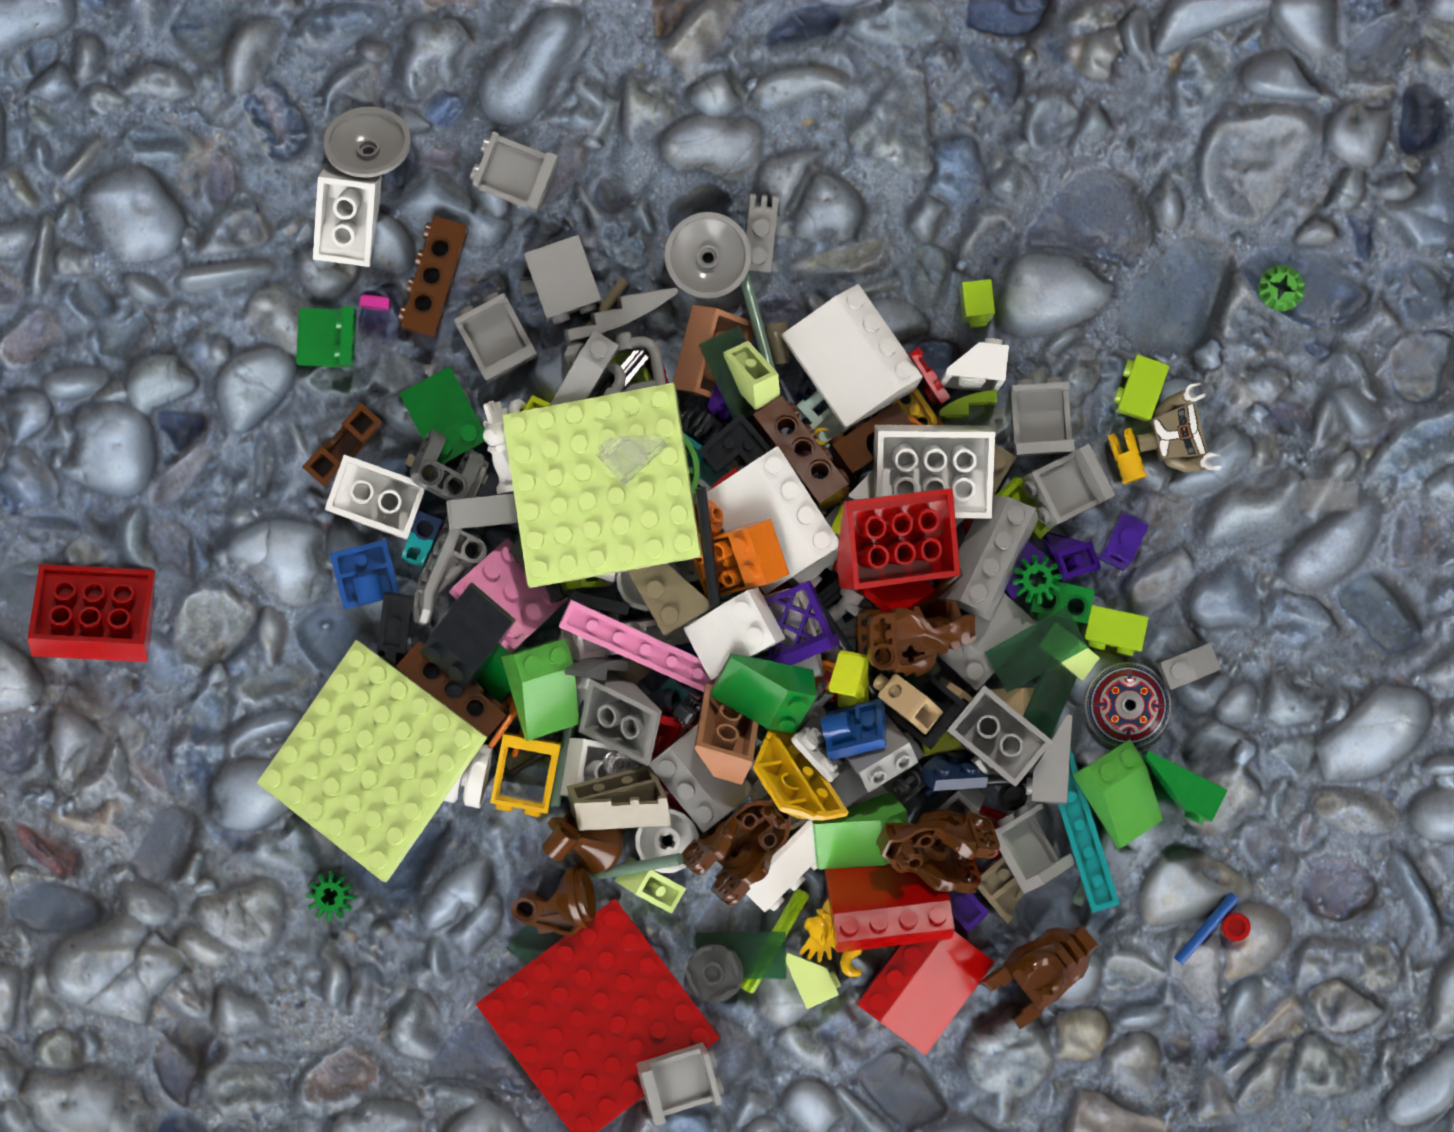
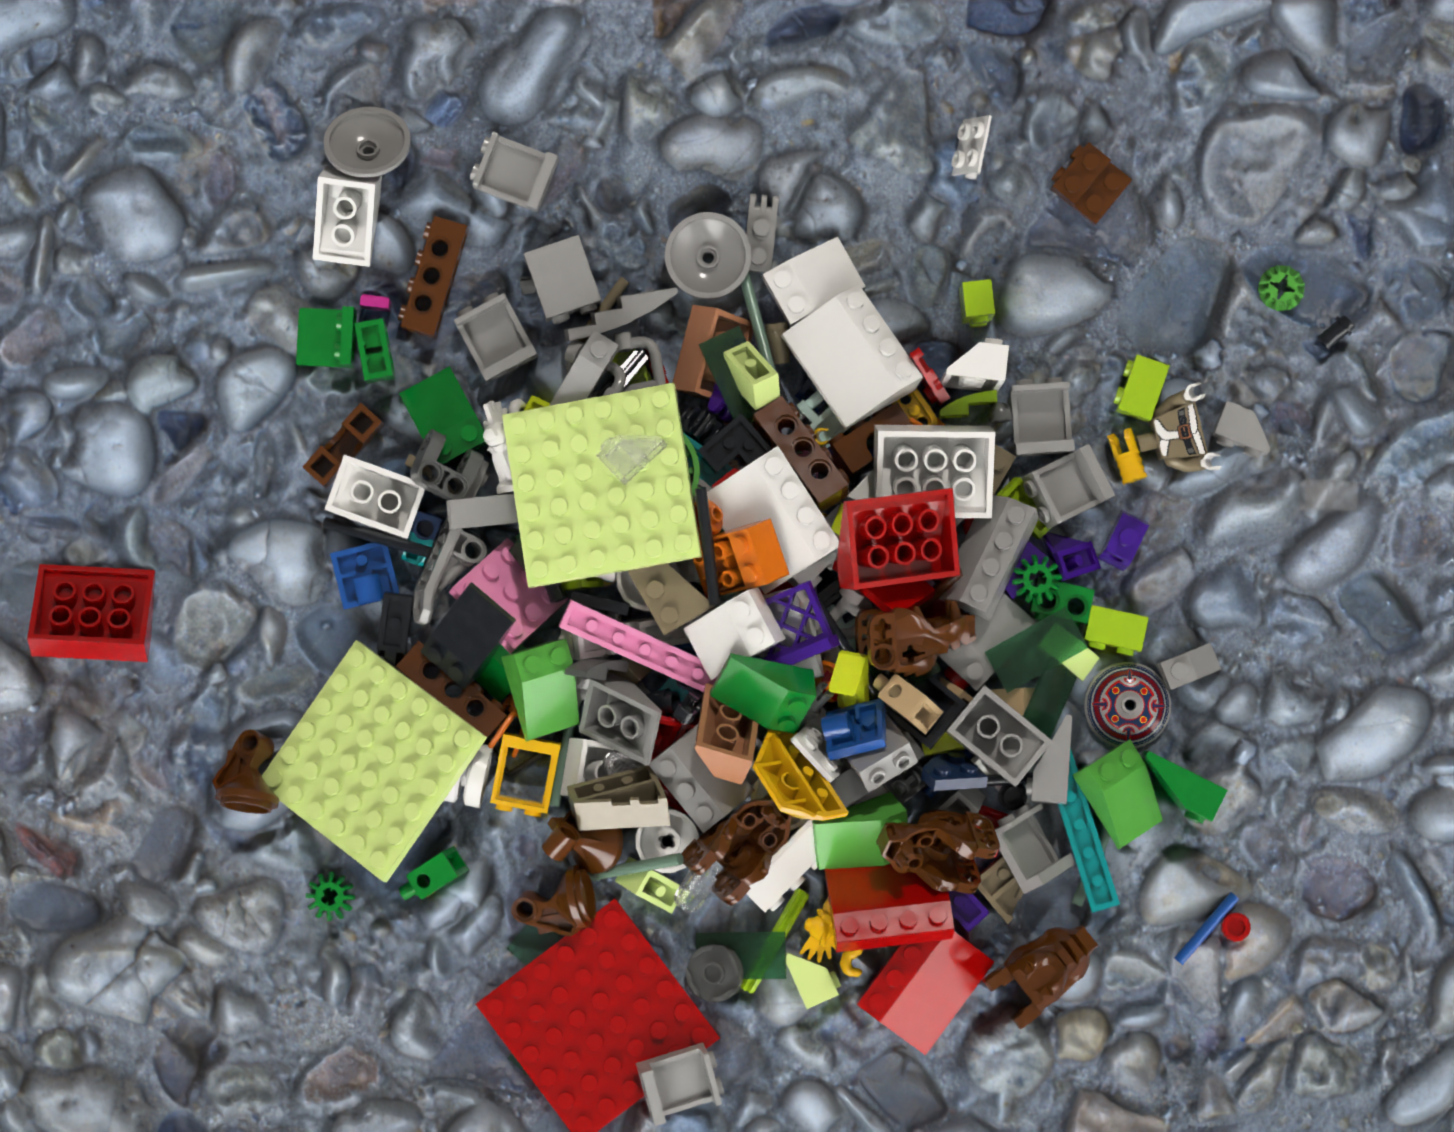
(239, 781): none -> reddish brown piece
(375, 350): none -> green brick
(377, 537): none -> black bar
(440, 870): none -> green torso
(695, 889): none -> clear plate
(811, 280): none -> white slope
(955, 678): none -> red tile
(971, 146): none -> white hinge
(999, 413): none -> dark grey hinge
(1090, 182): none -> reddish brown plate
(1240, 428): none -> light grey slope
(1336, 332): none -> black pin

